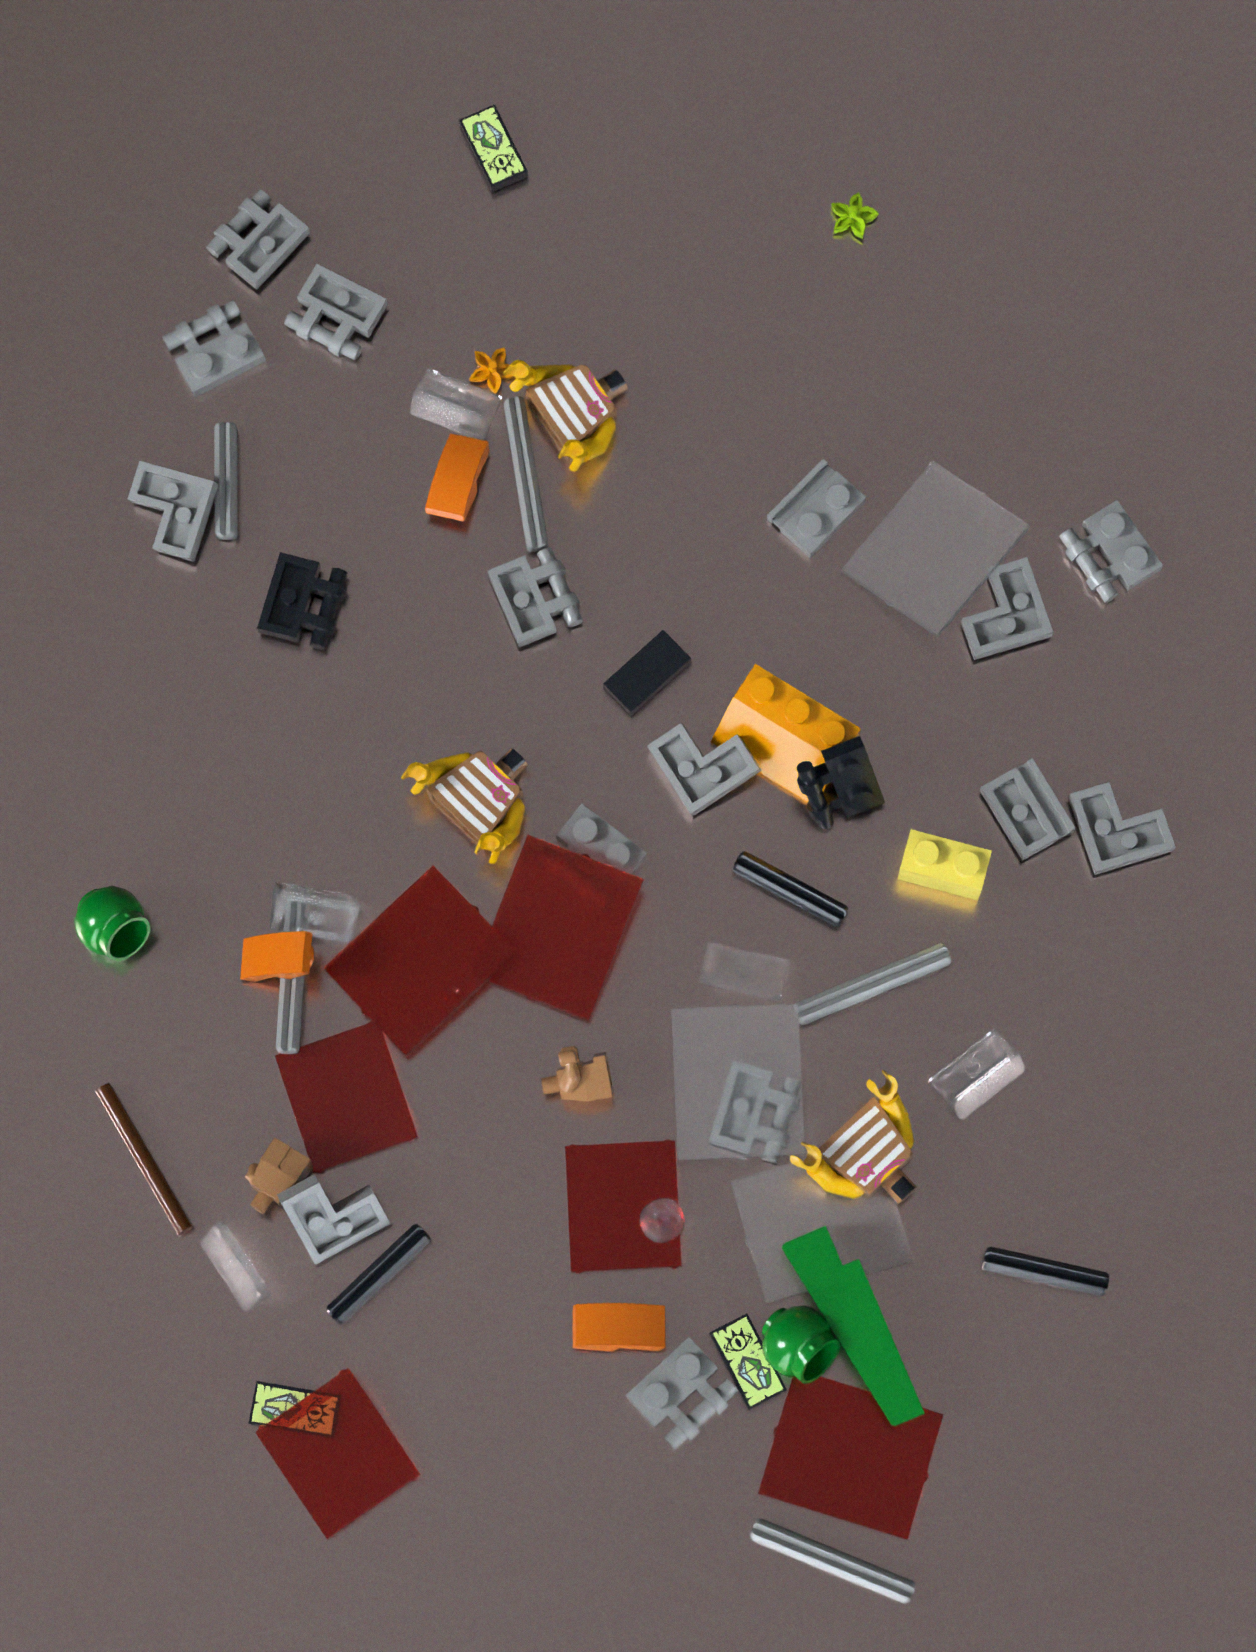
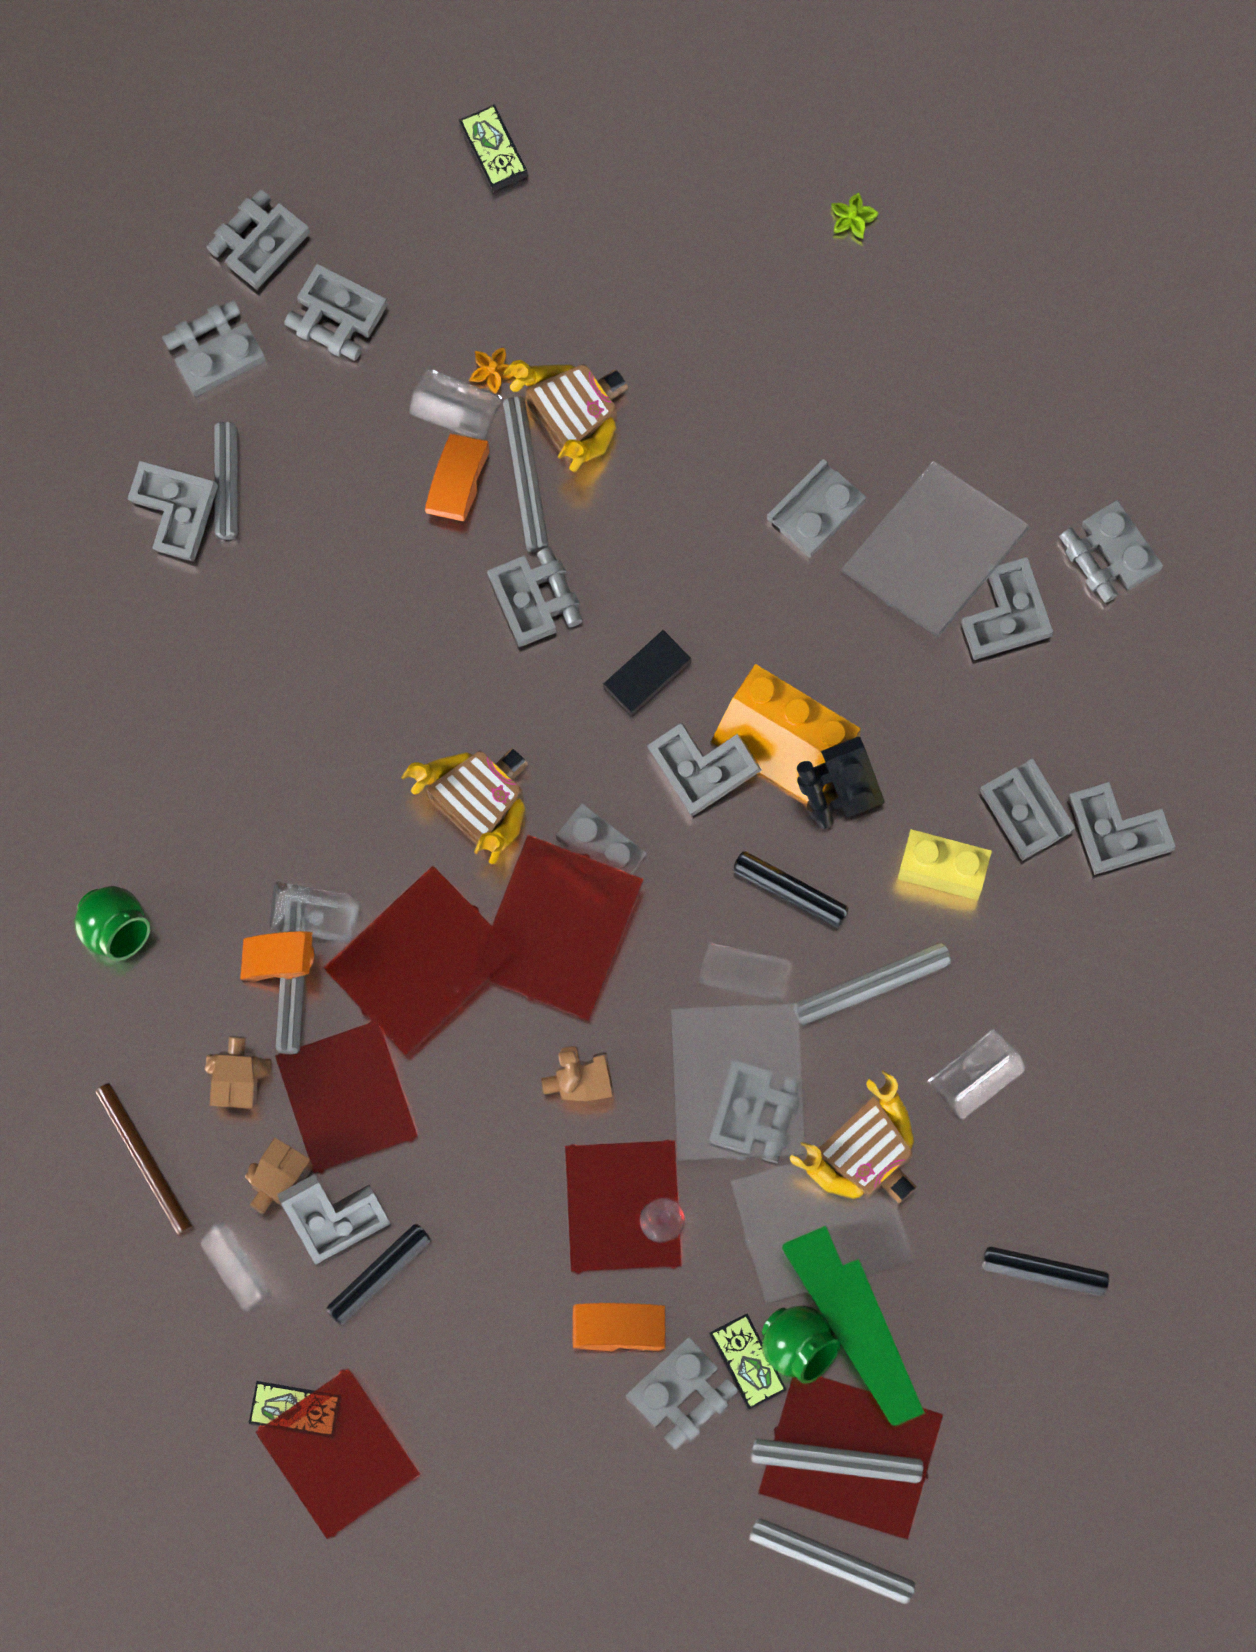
(235, 1075): none -> medium nougat piece
(290, 596): black plate -> none
(837, 1461): none -> light grey axle

